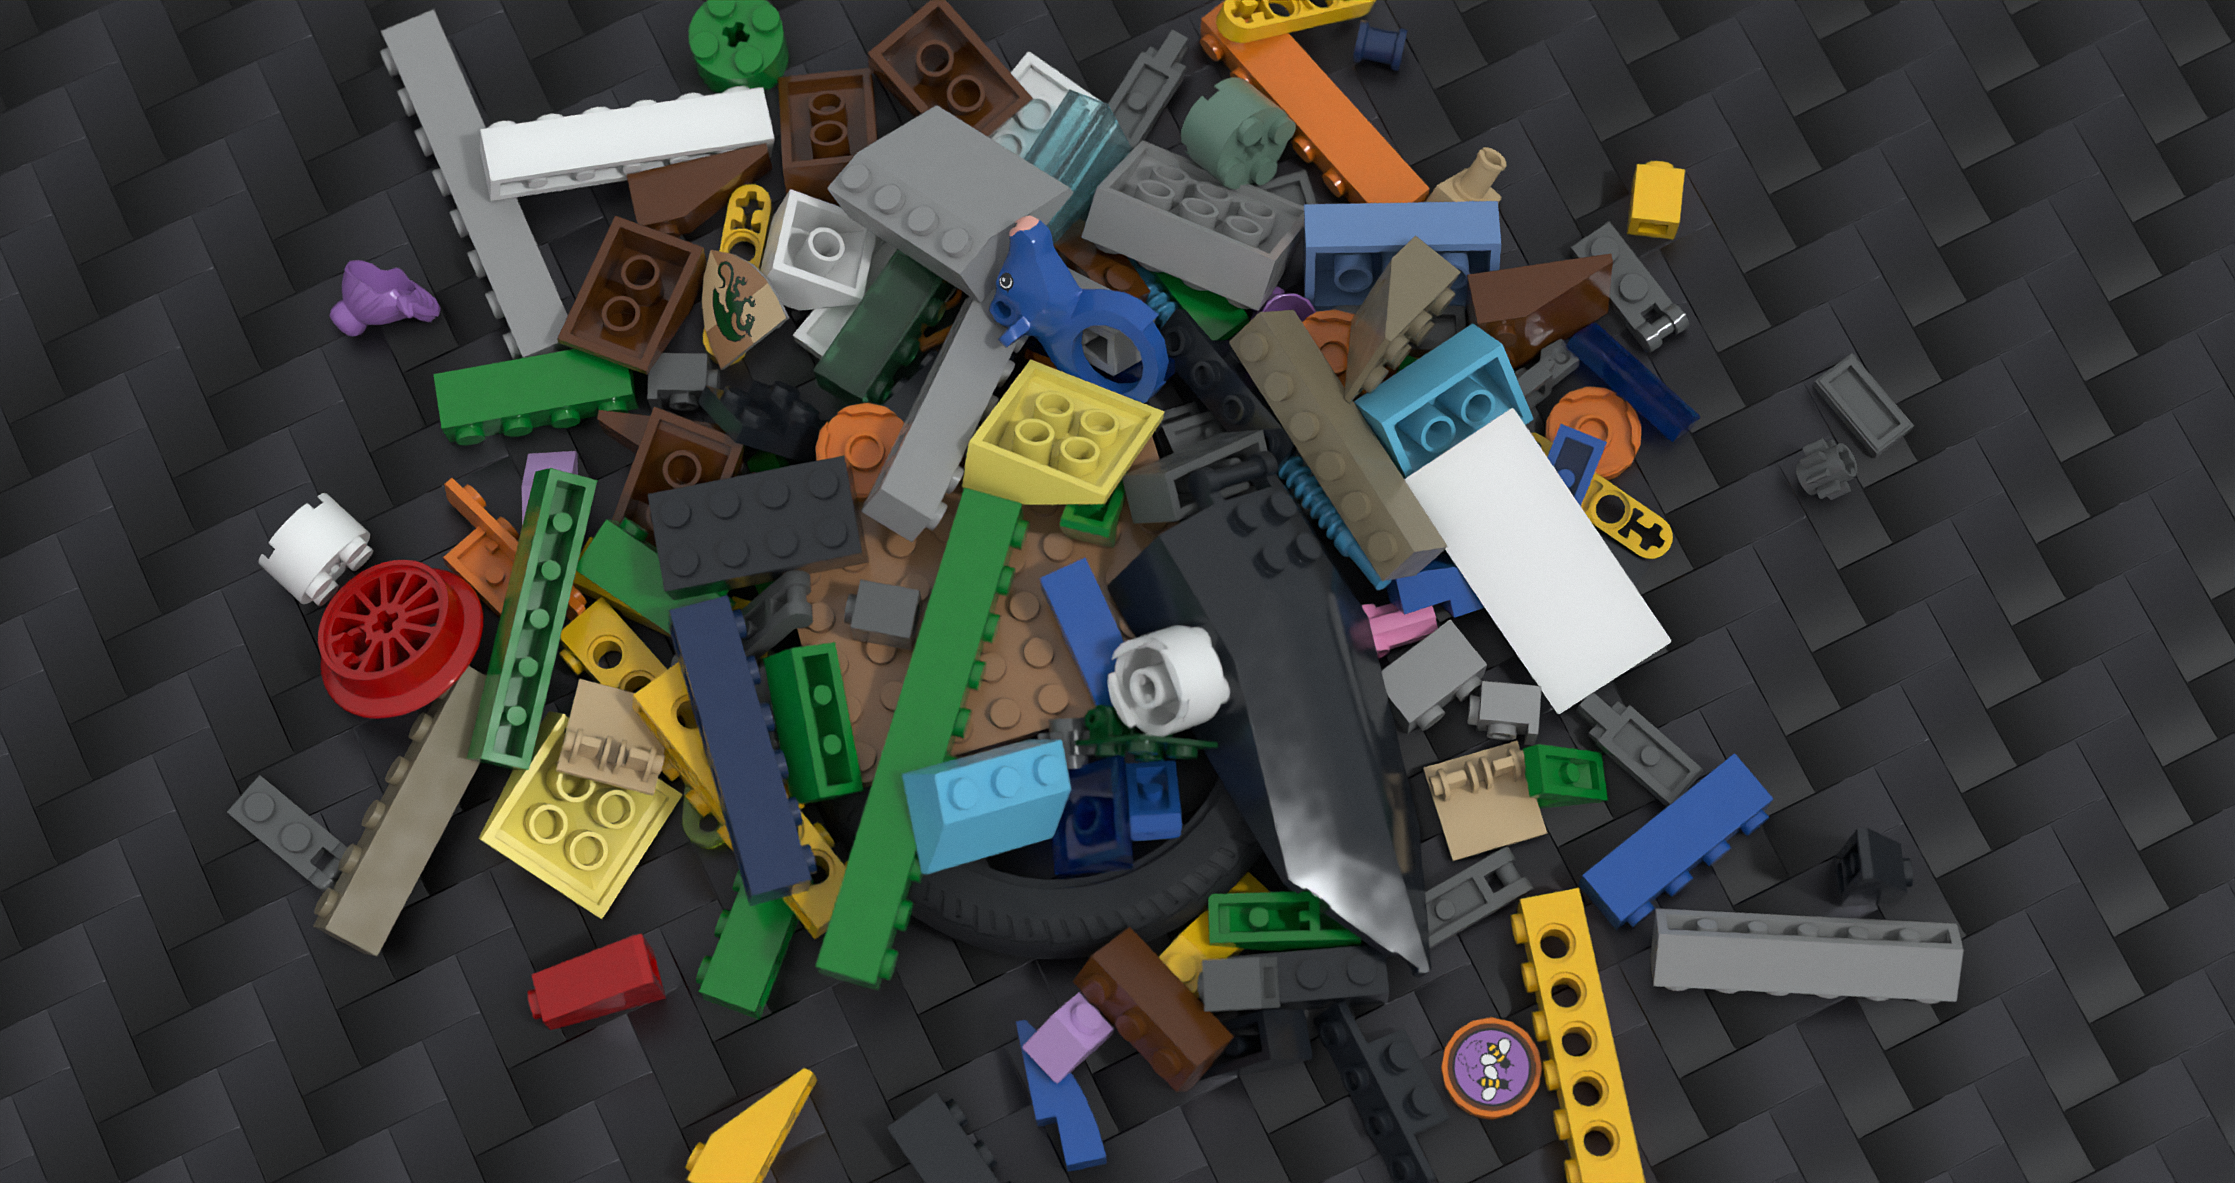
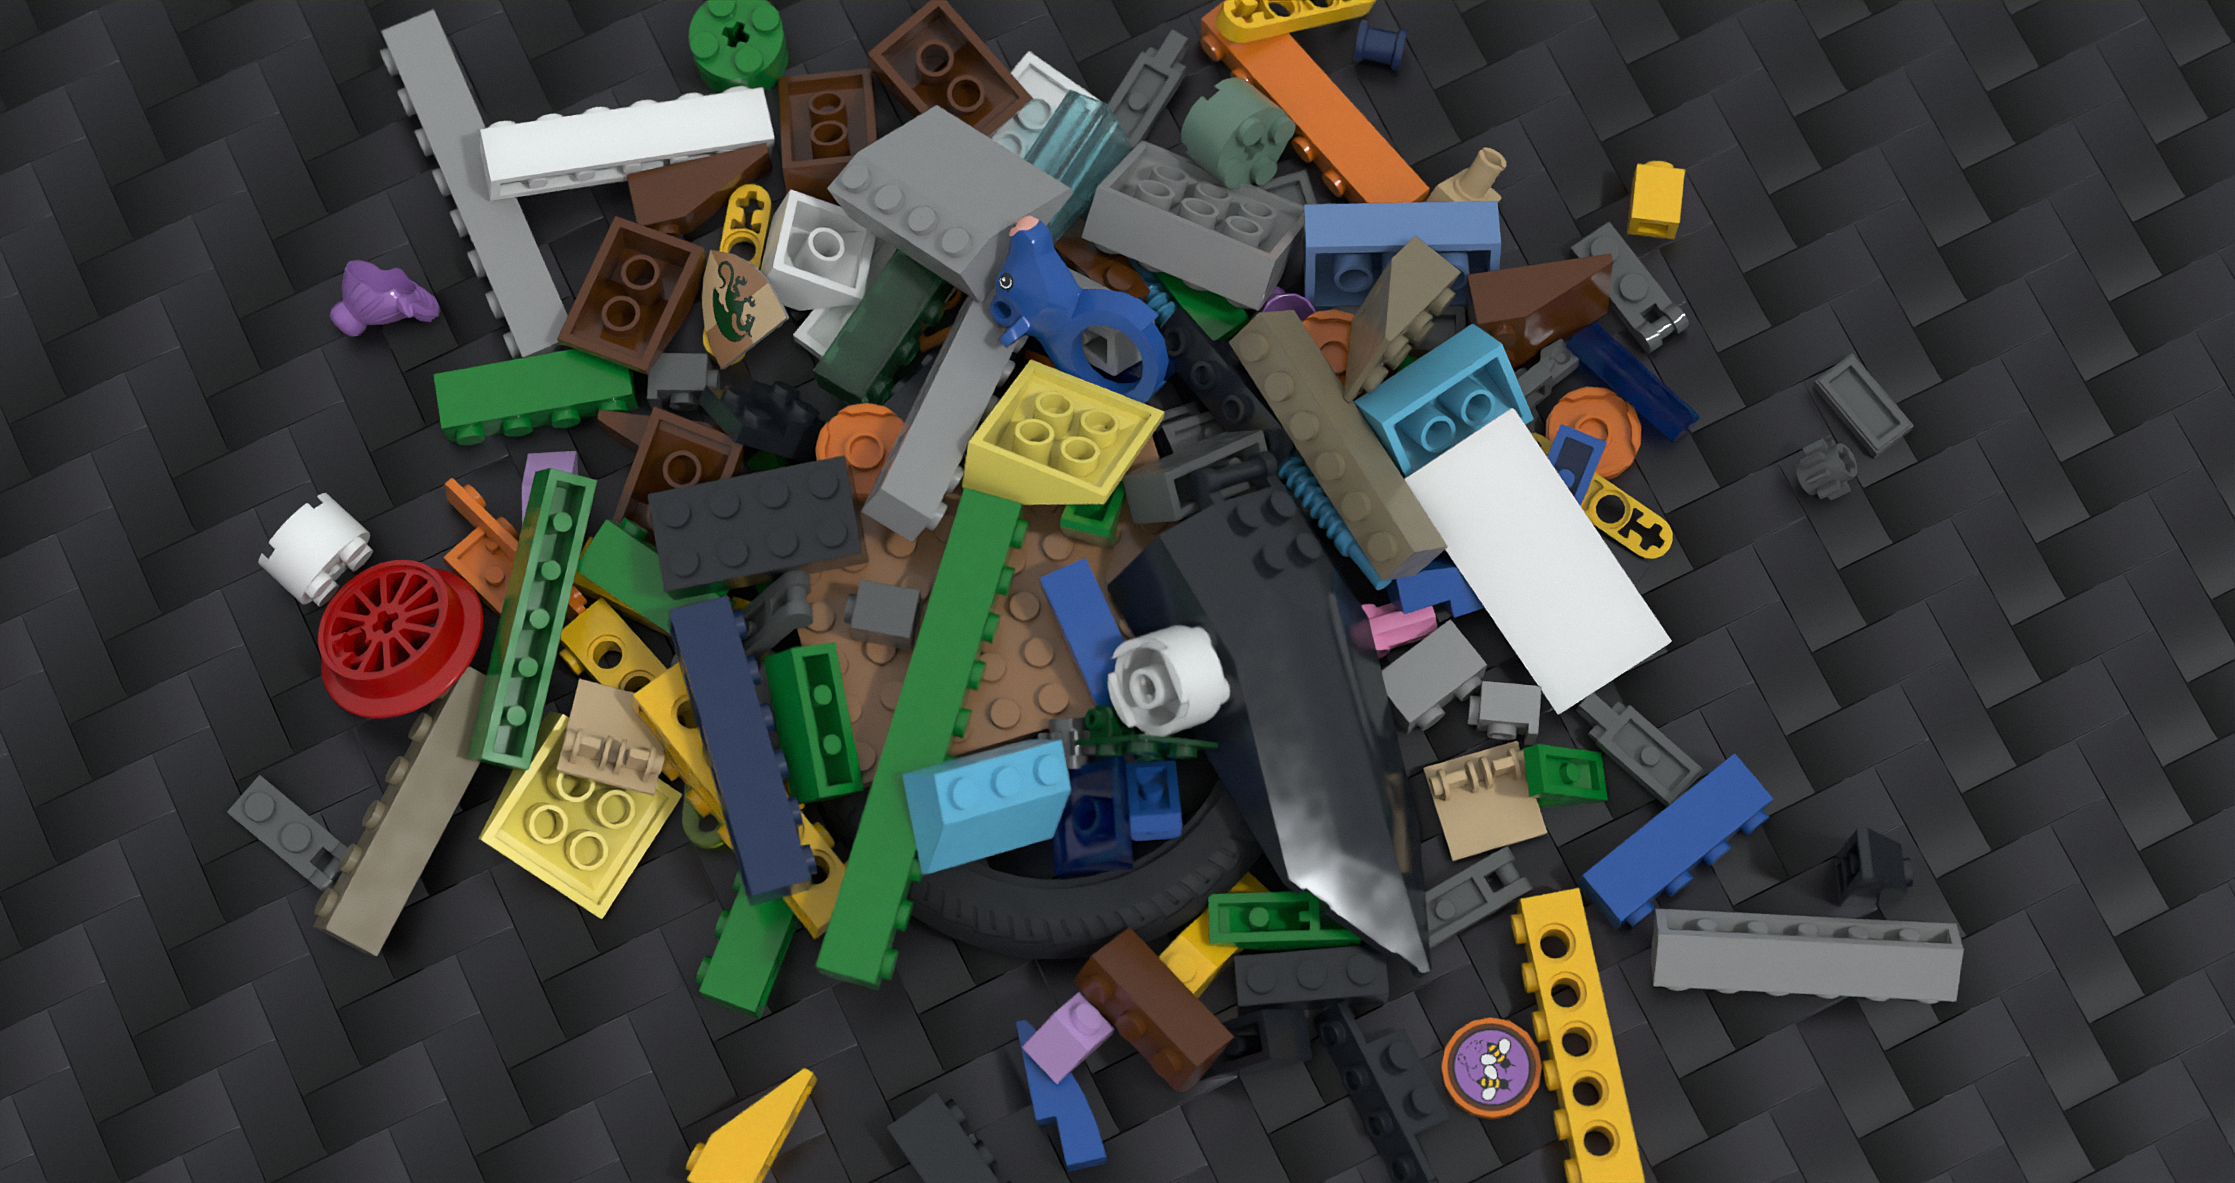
(597, 984): red slope -> none
(1239, 984): dark grey brick -> none

